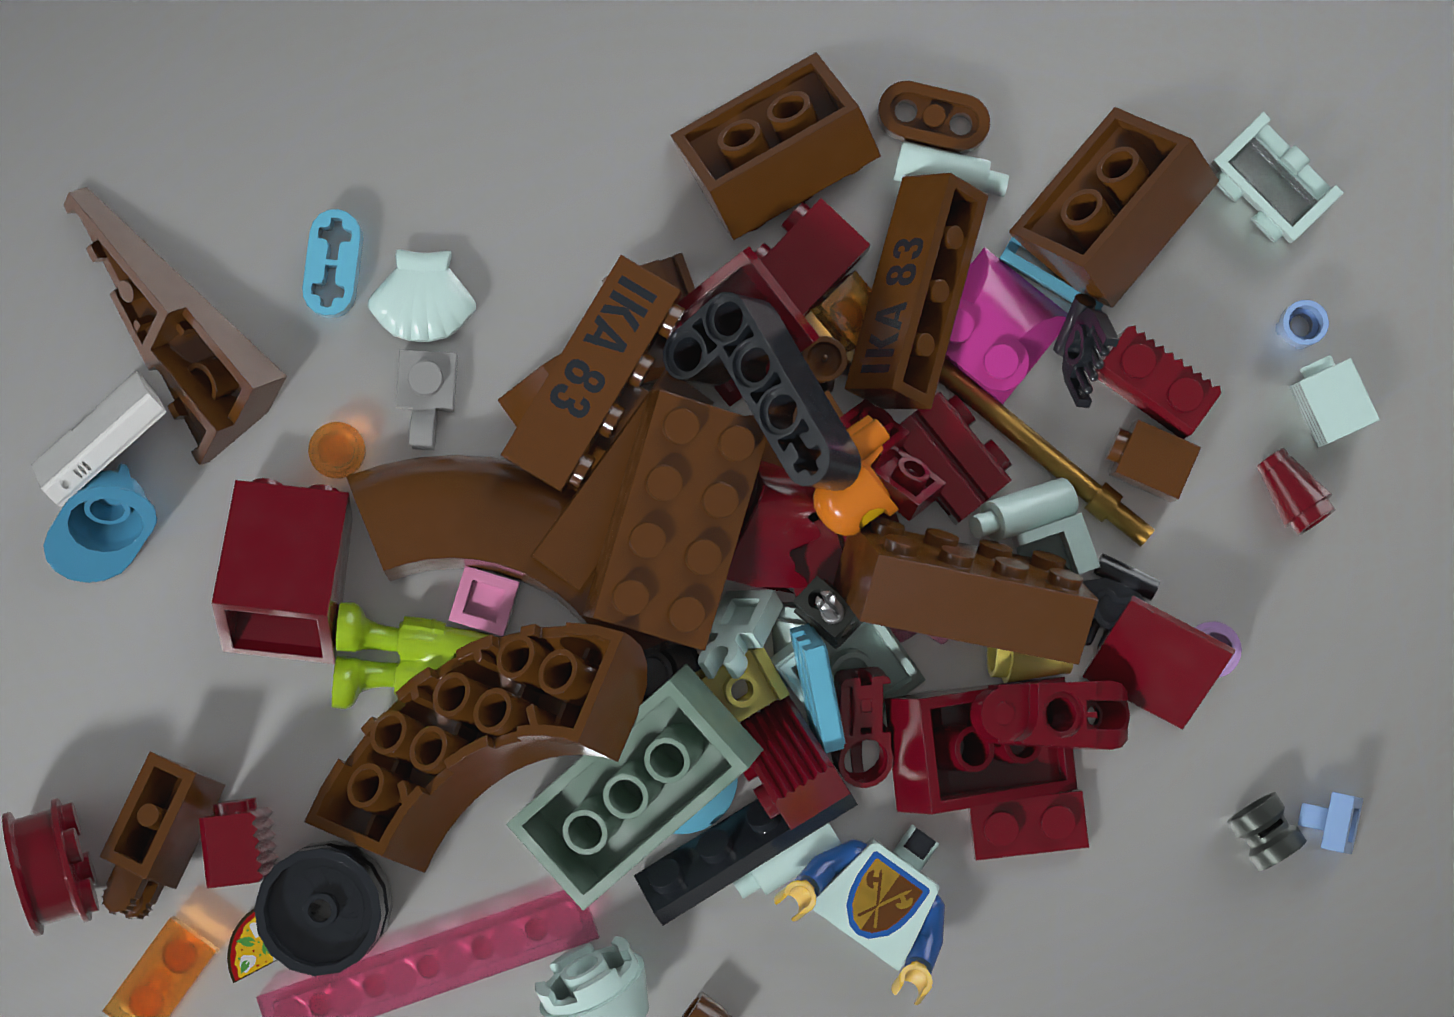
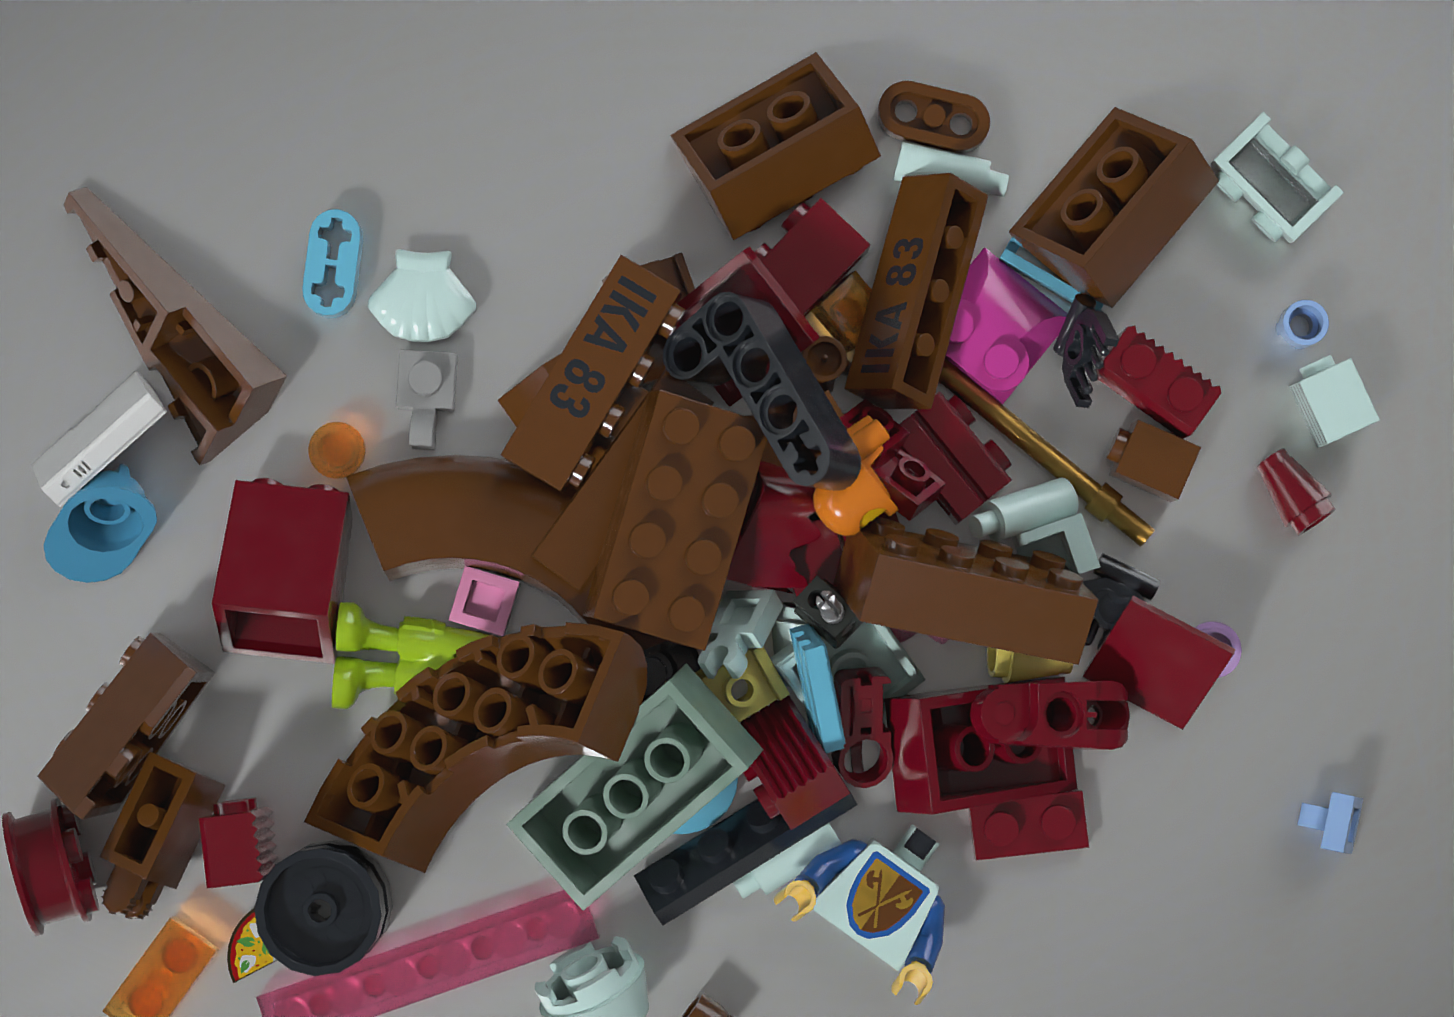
(123, 723): none -> reddish brown wedge
(1266, 831): pearl dark grey wheel -> none

